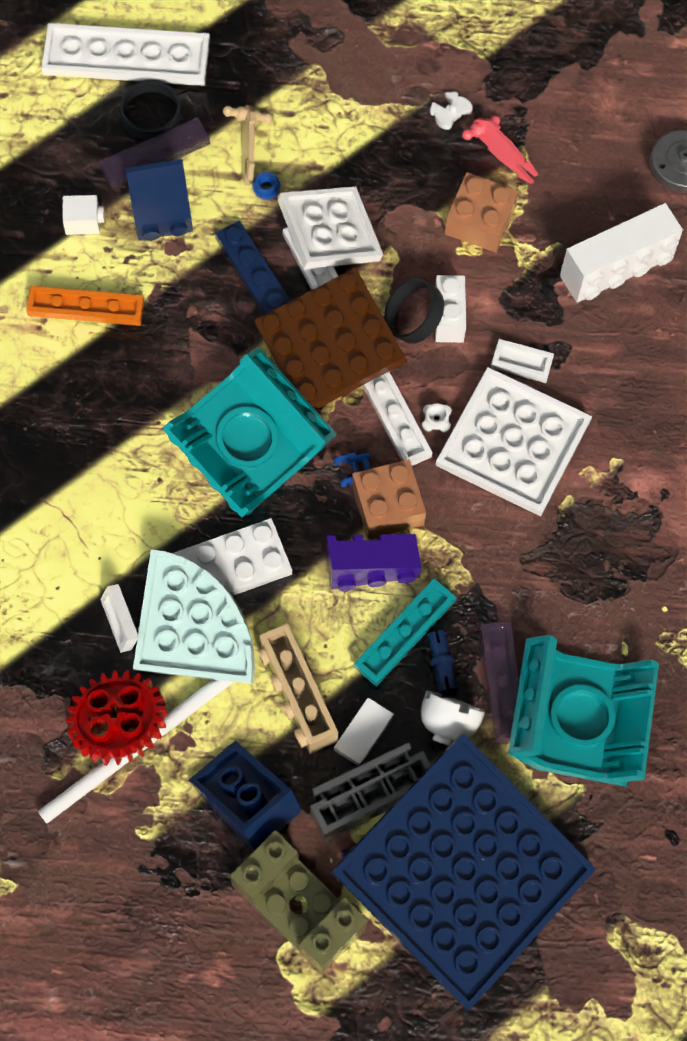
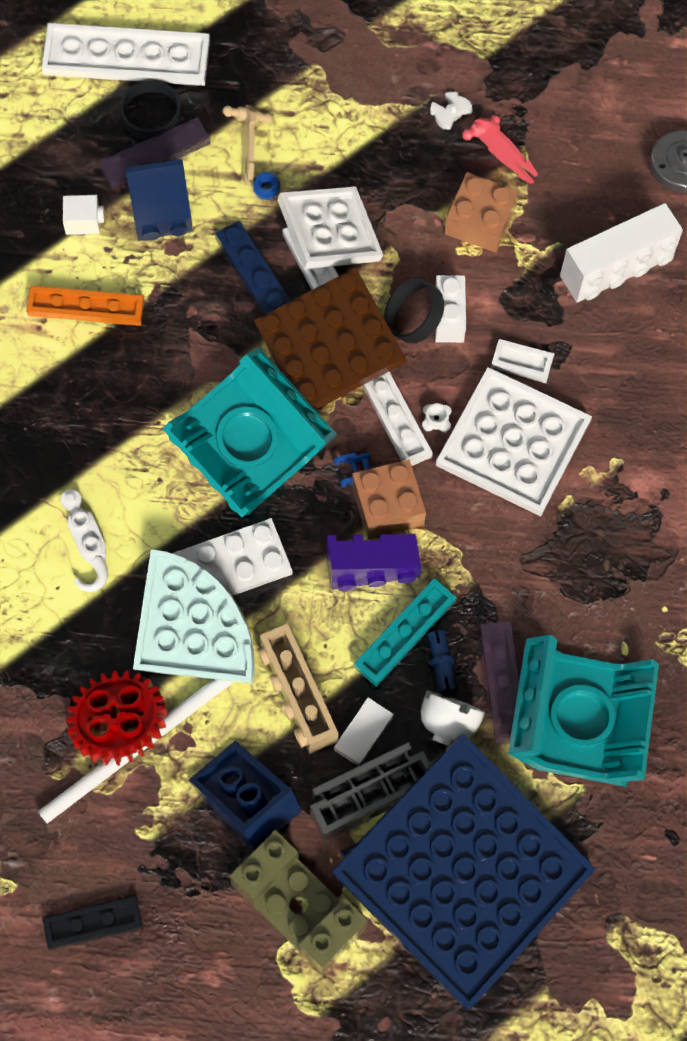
(87, 539): none -> white piece
(92, 923): none -> black tile
(119, 618): white tile -> none

